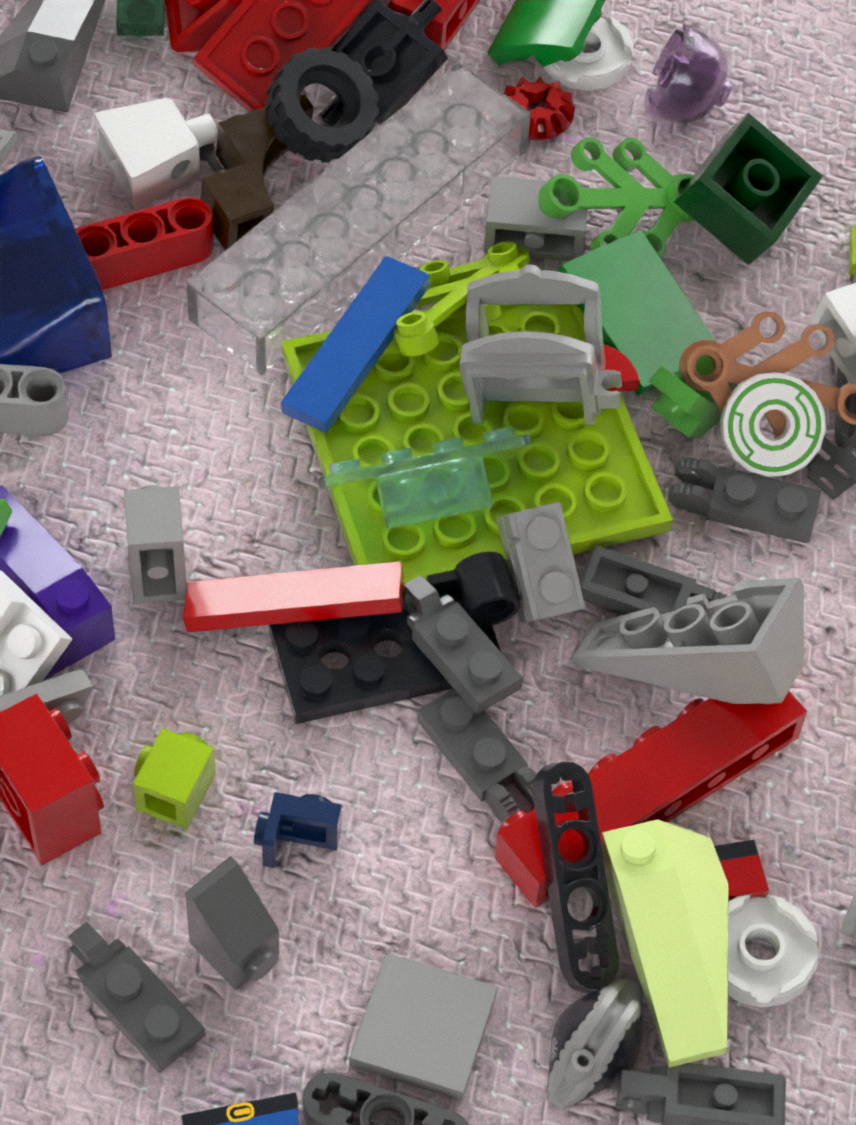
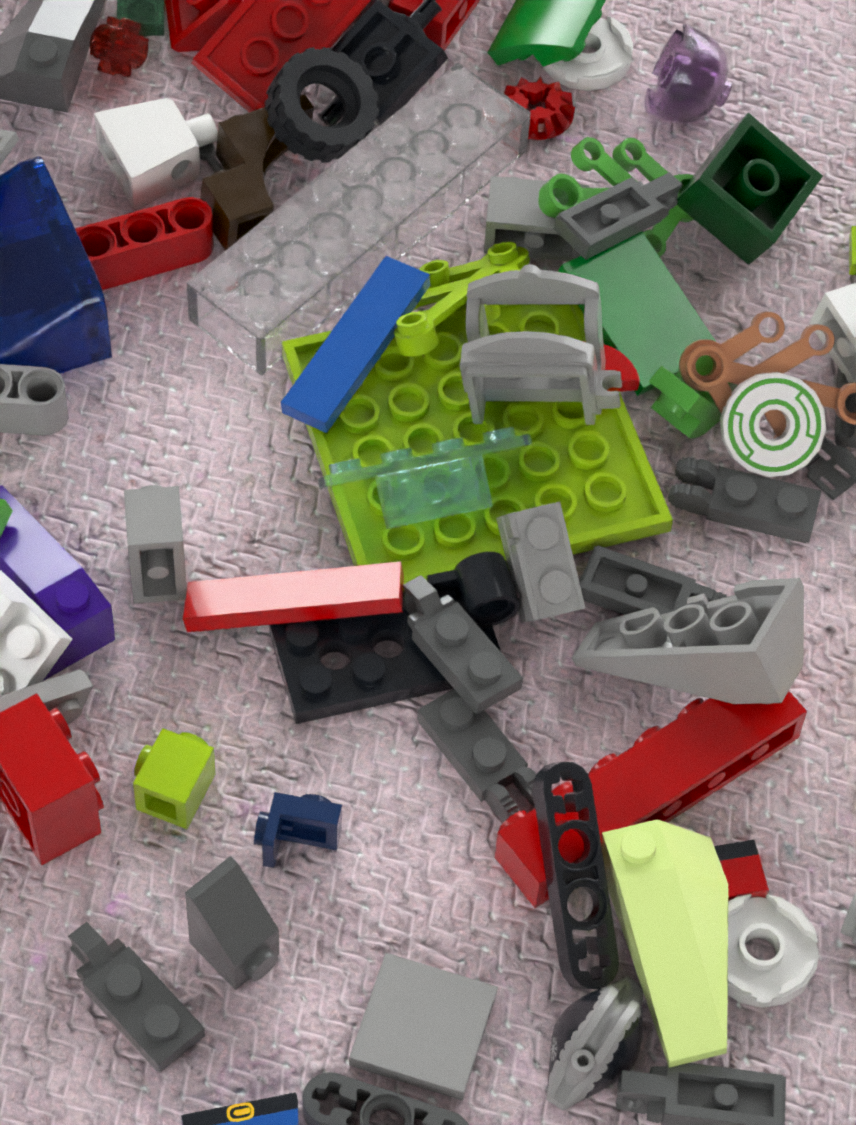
(119, 46): none -> clear red gear
(617, 214): none -> dark grey hinge

